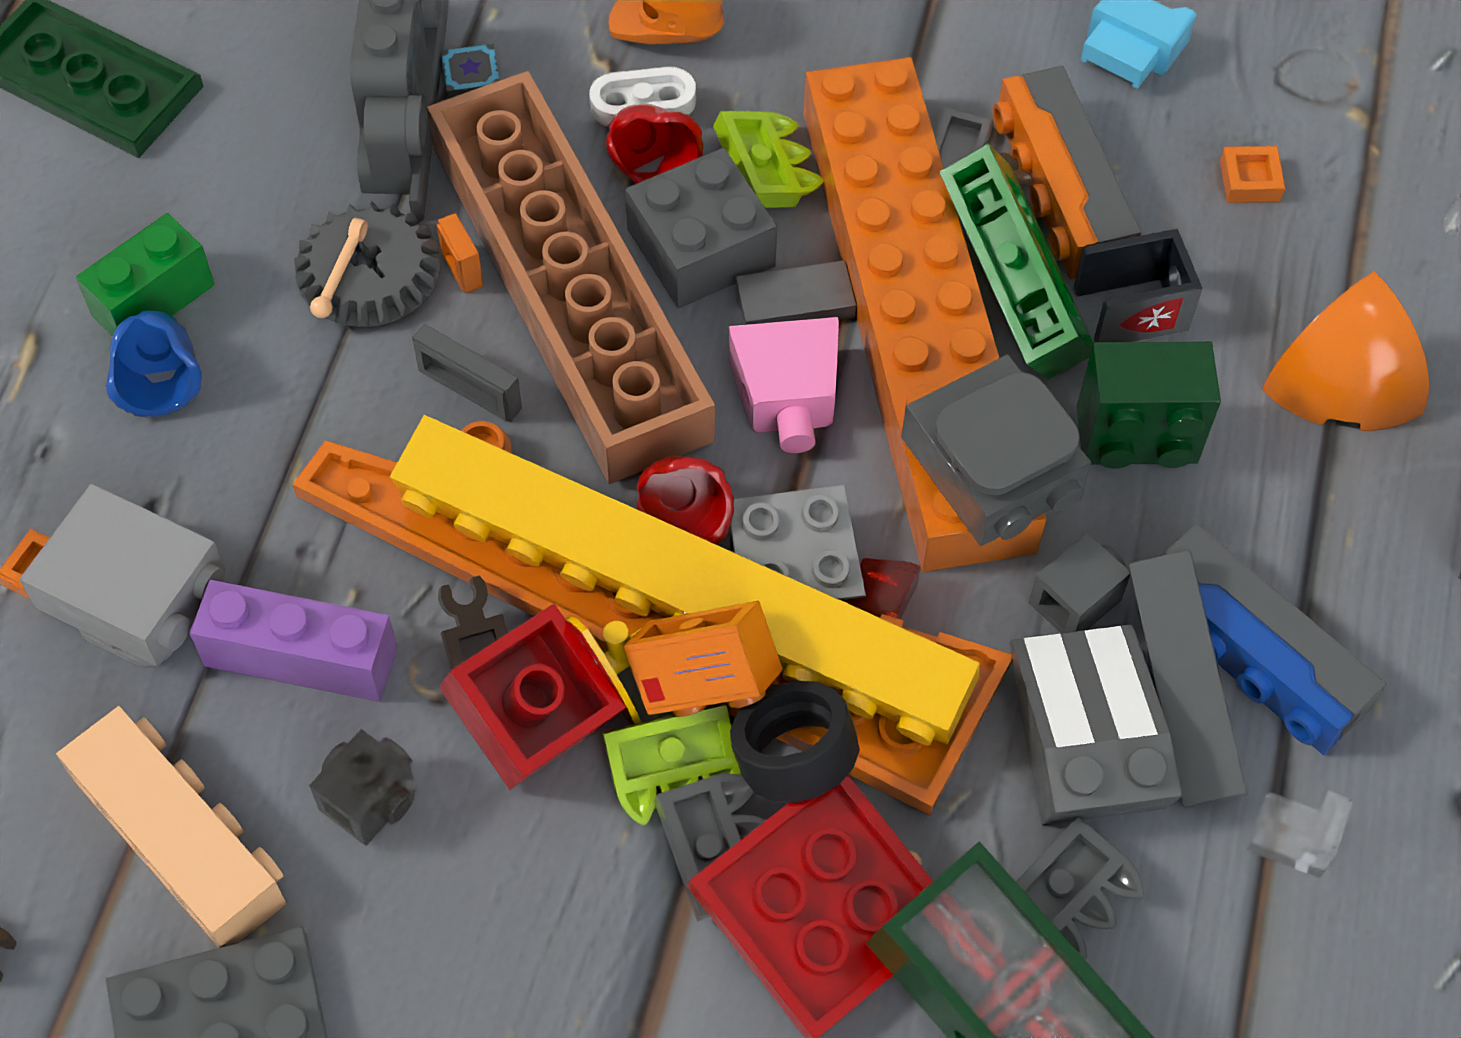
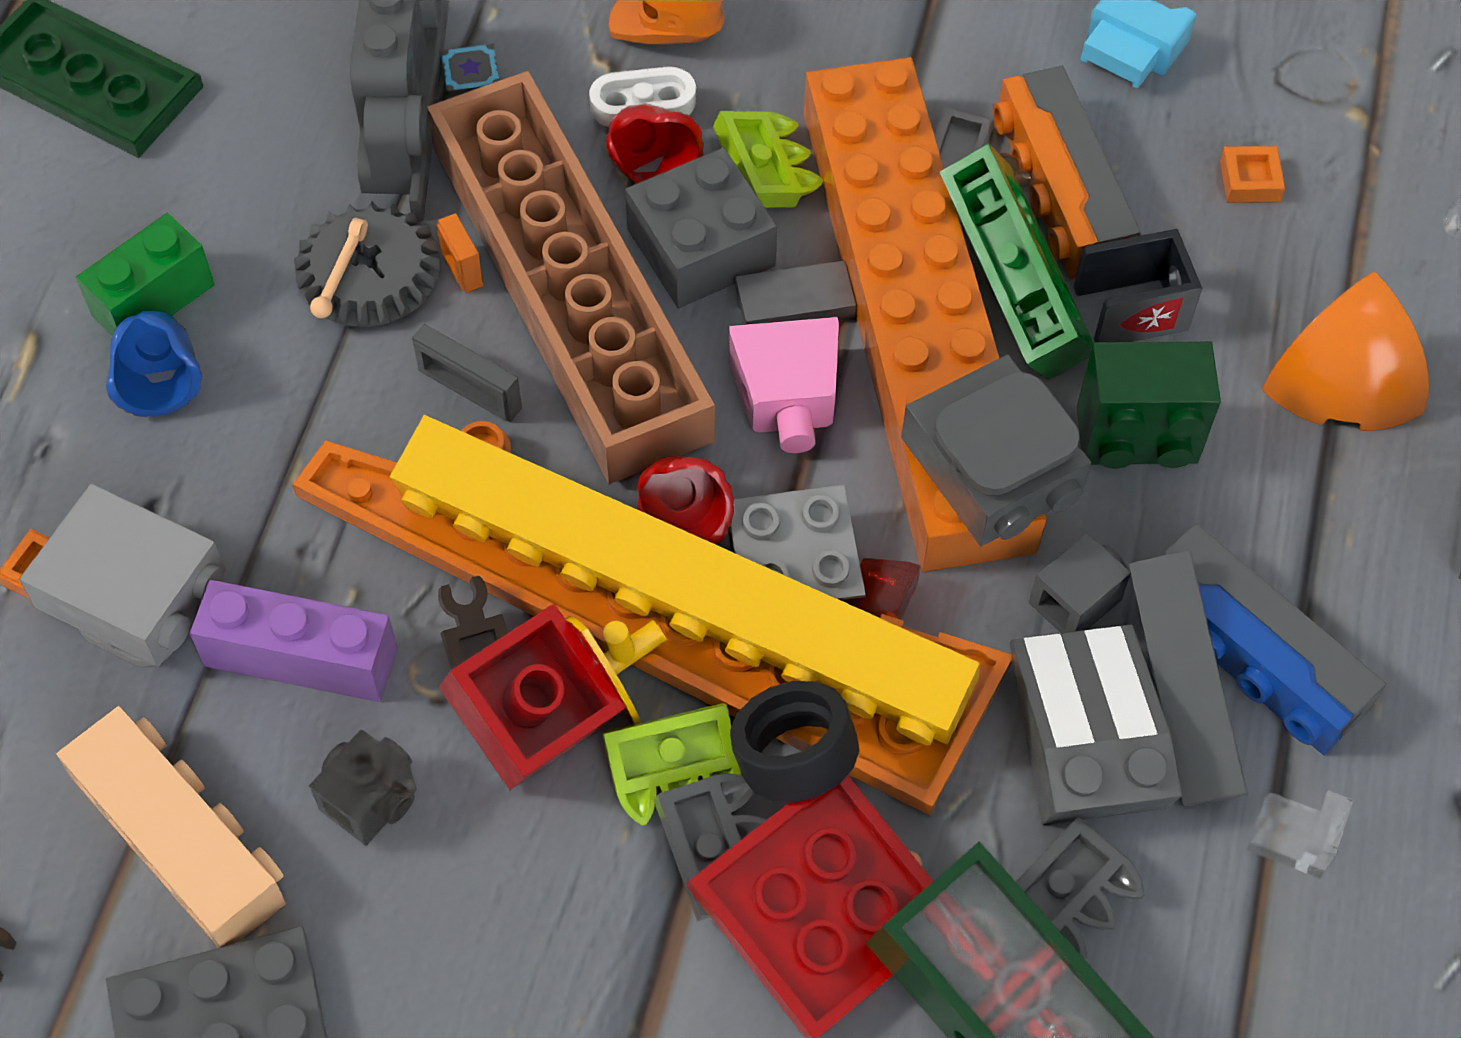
(704, 659): orange brick -> none

